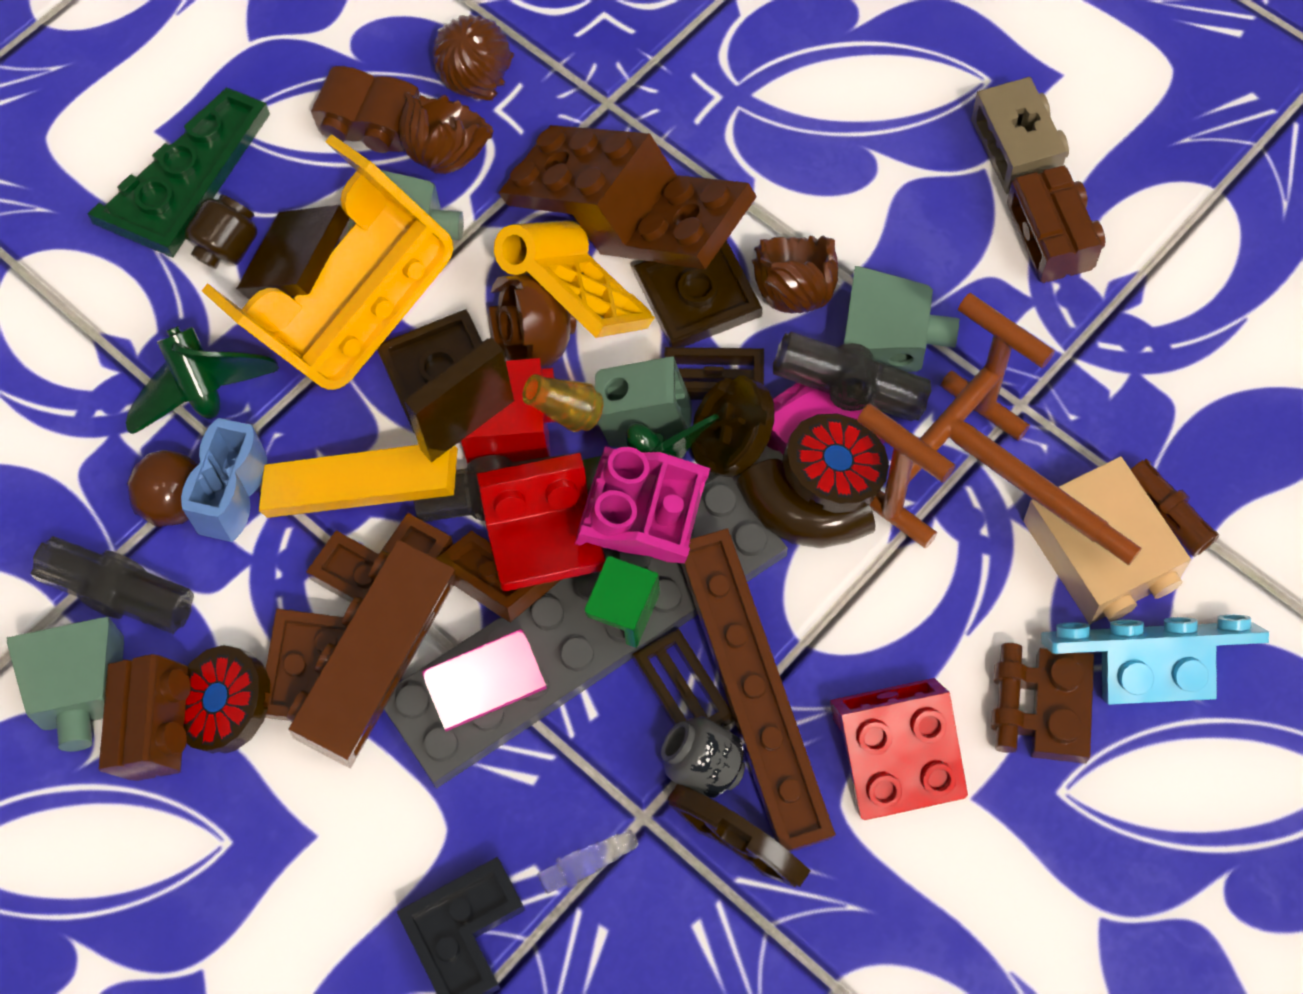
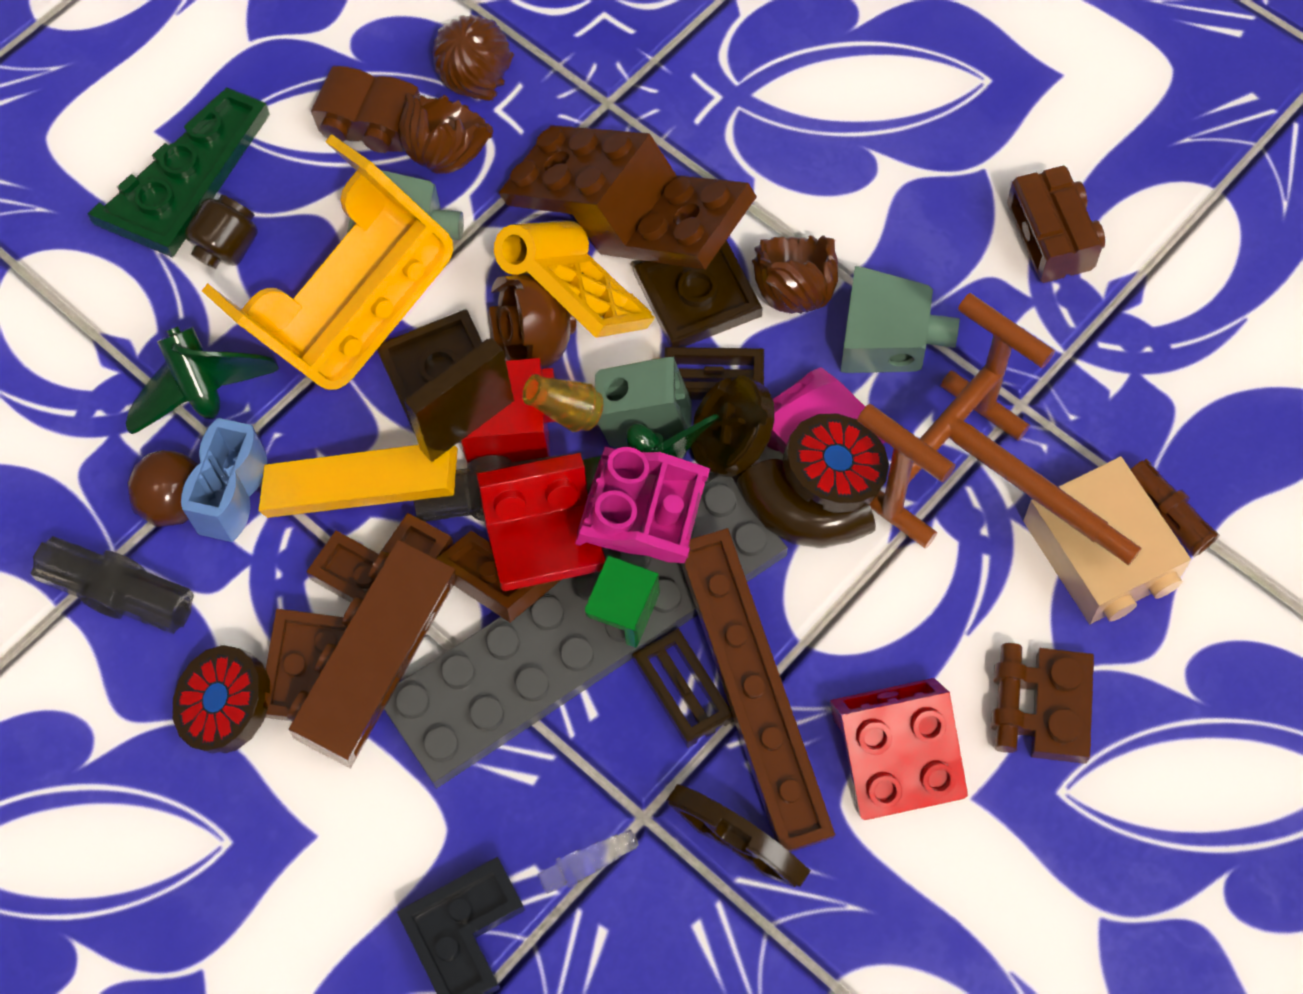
(65, 676): sand green torso -> none
(144, 718): reddish brown brick -> none
(294, 251): dark brown tile -> none
(484, 679): slope -> none
(703, 756): dark grey head -> none
(851, 376): clear smoke piece -> none
(1018, 130): dark tan brick -> none
(1156, 661): medium azure bracket -> none

